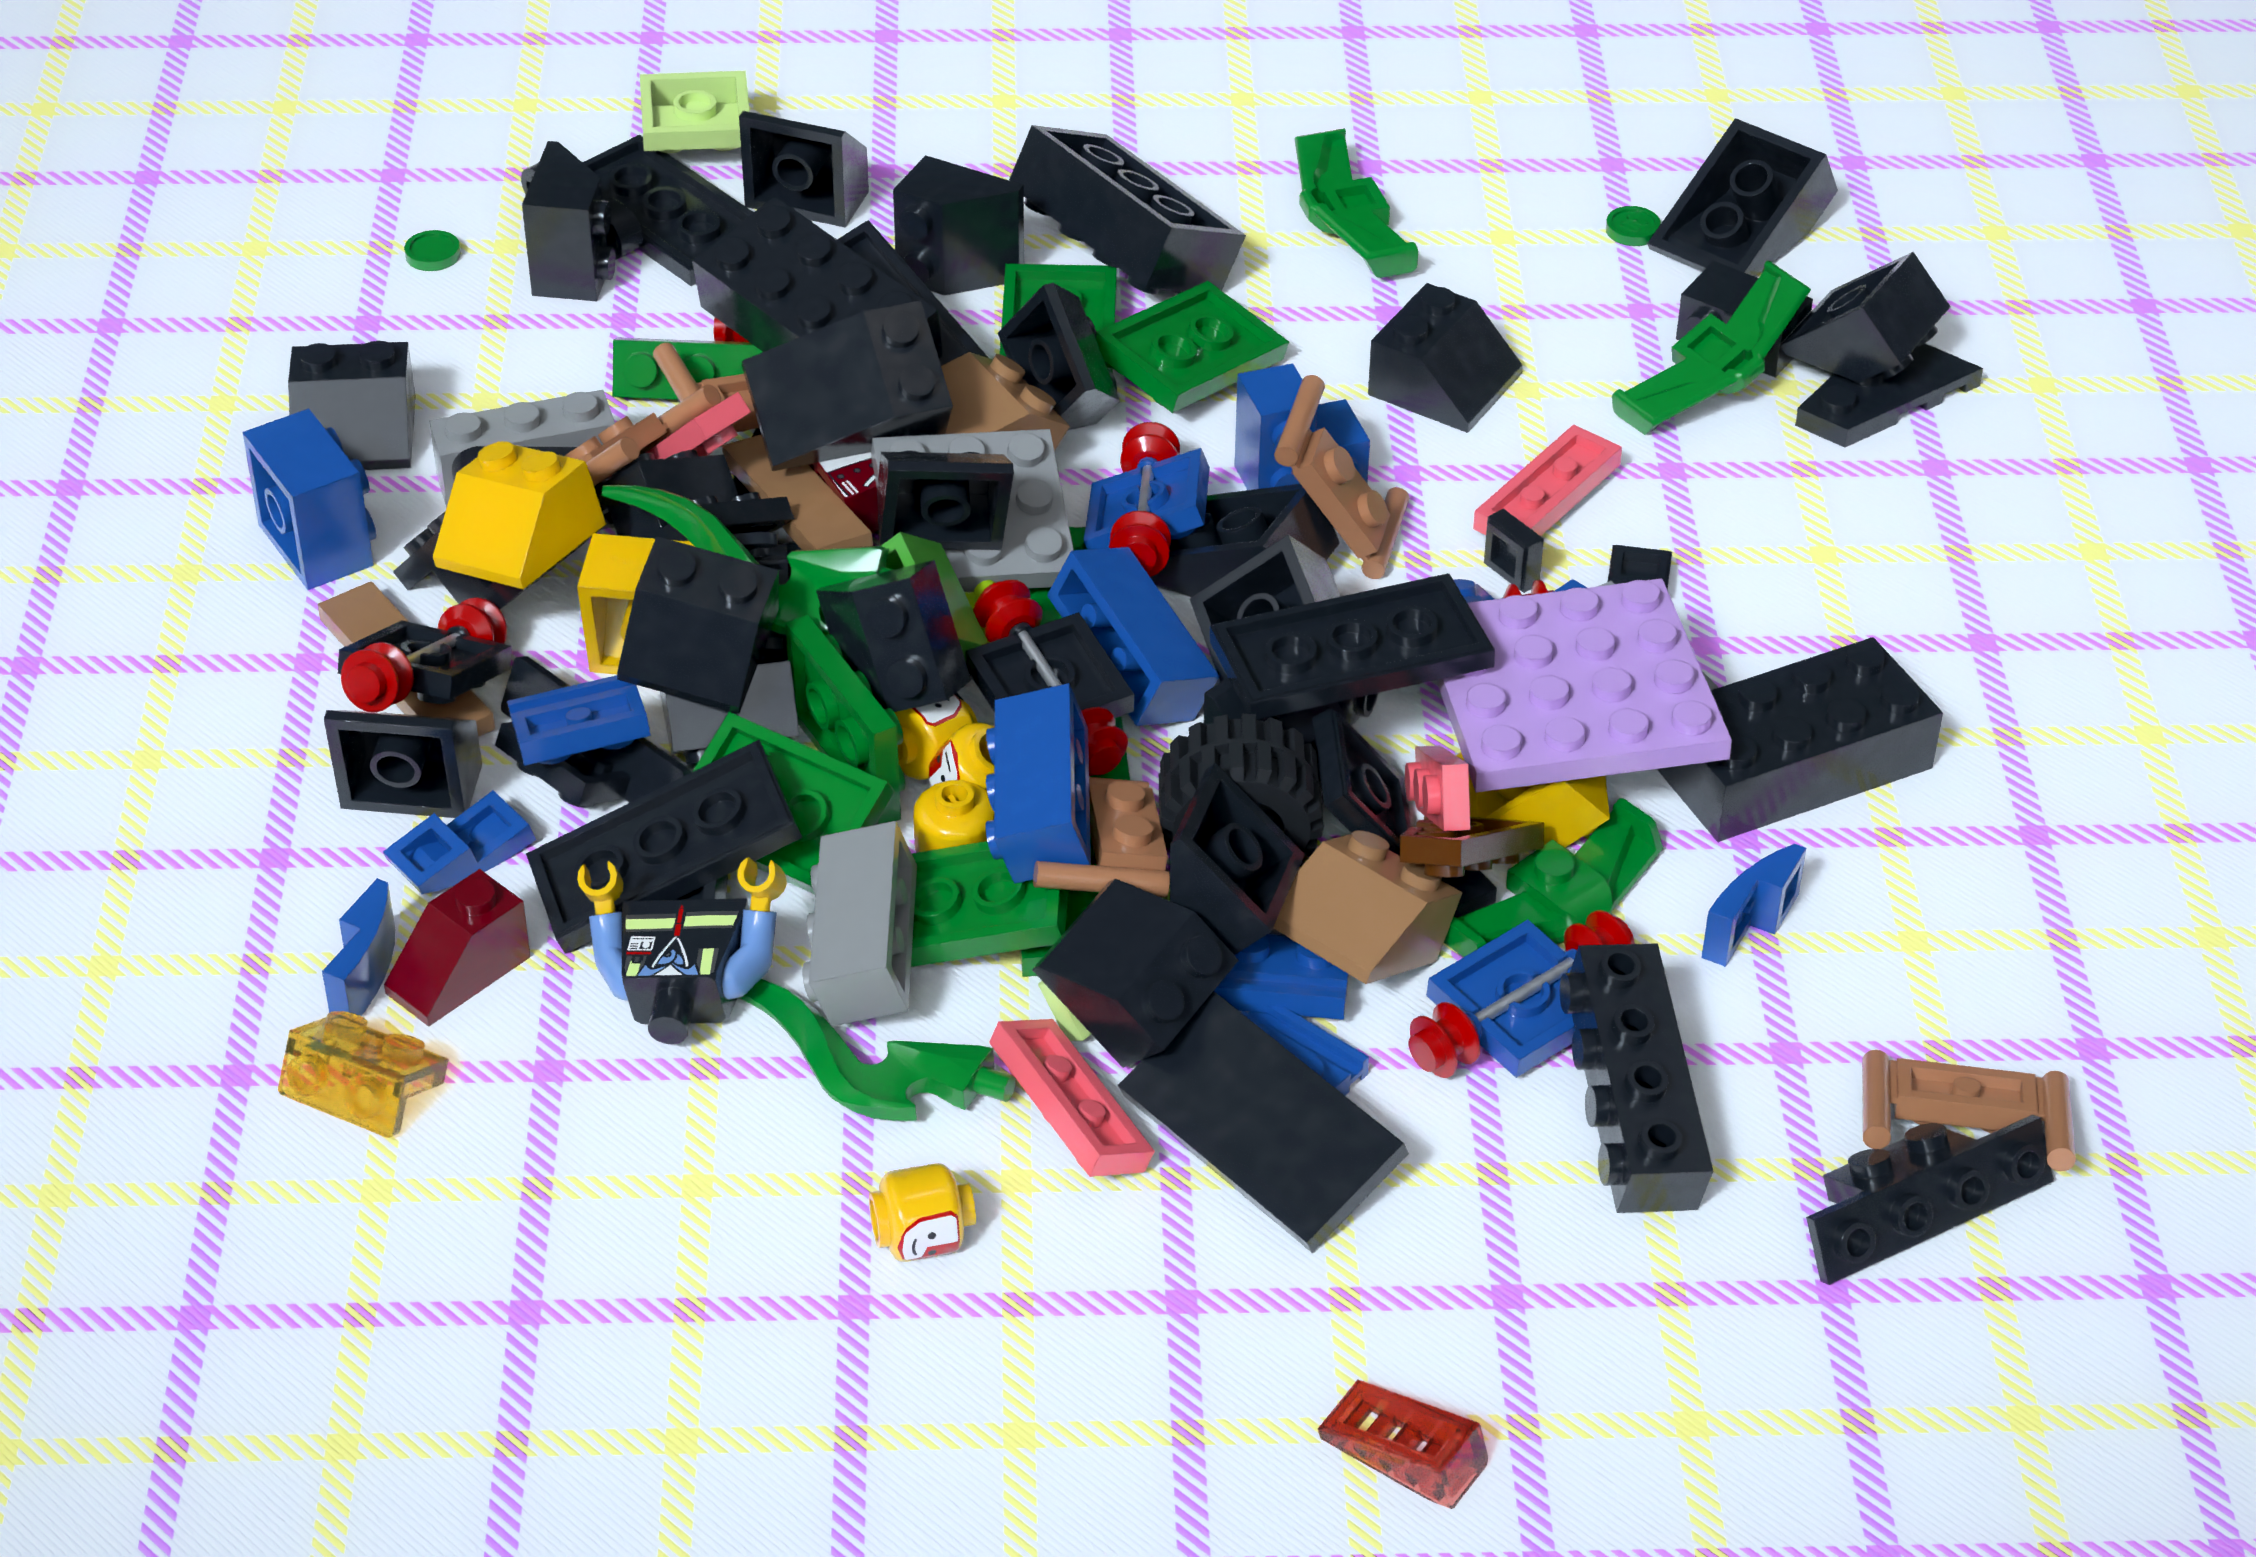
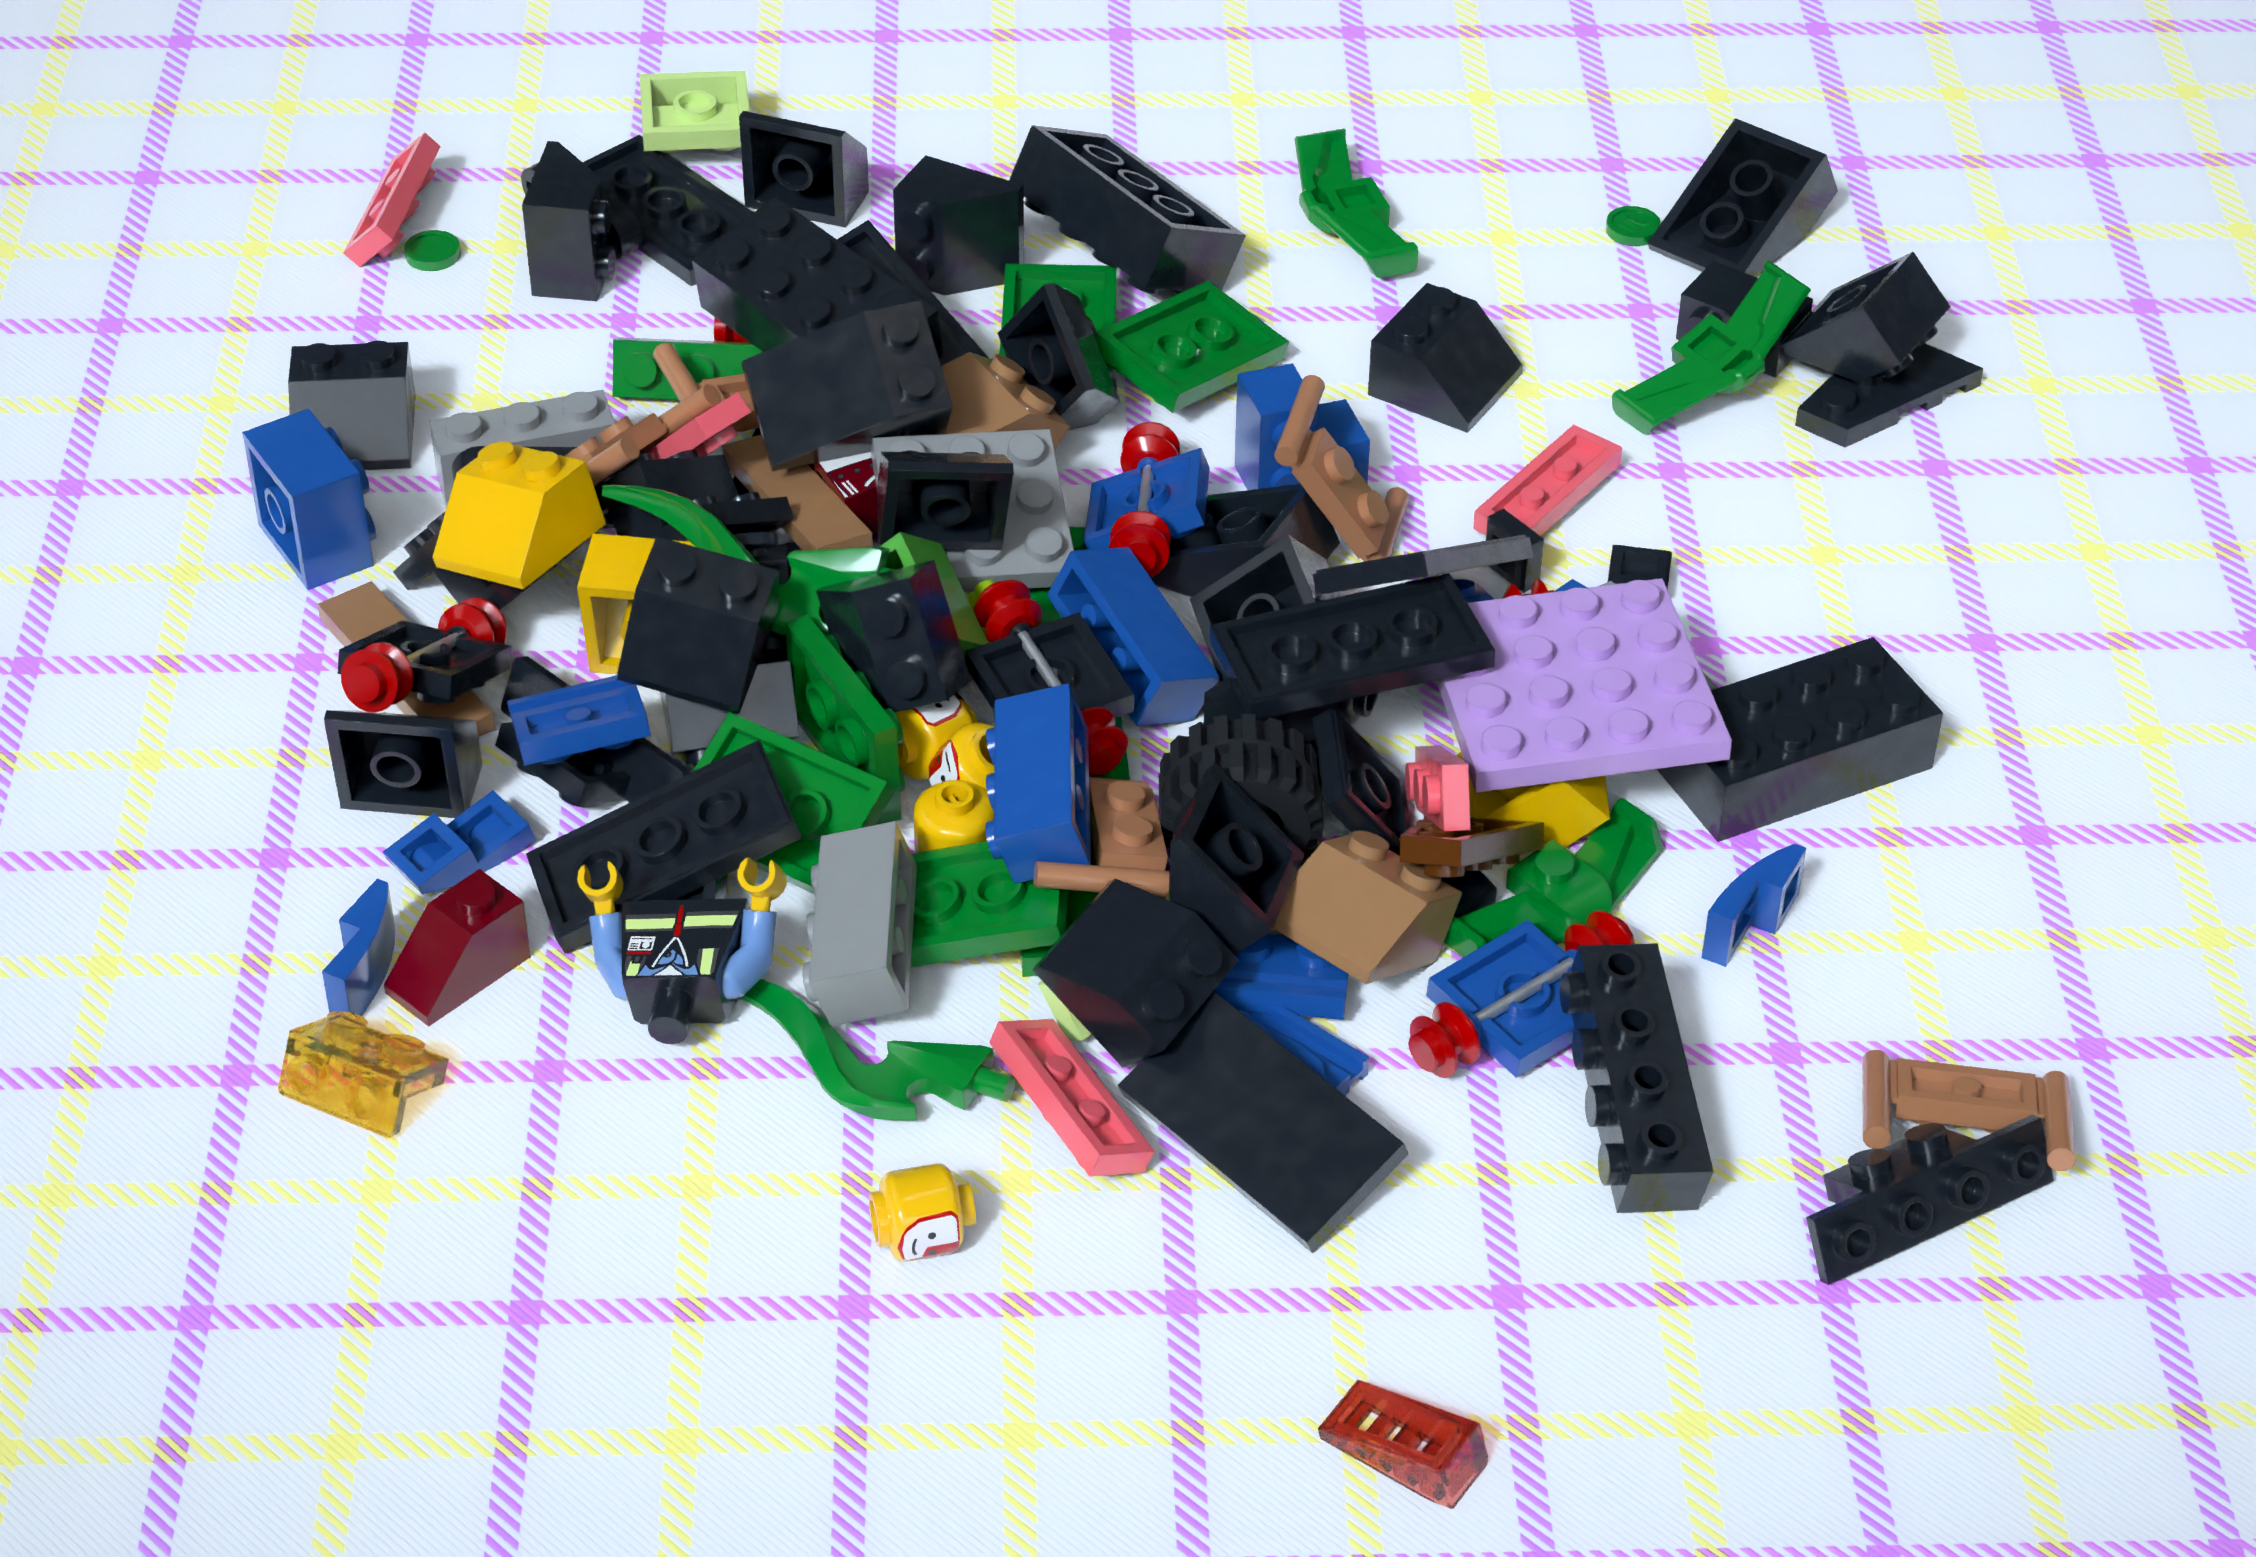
(393, 201): none -> coral plate
(1422, 564): none -> black tile

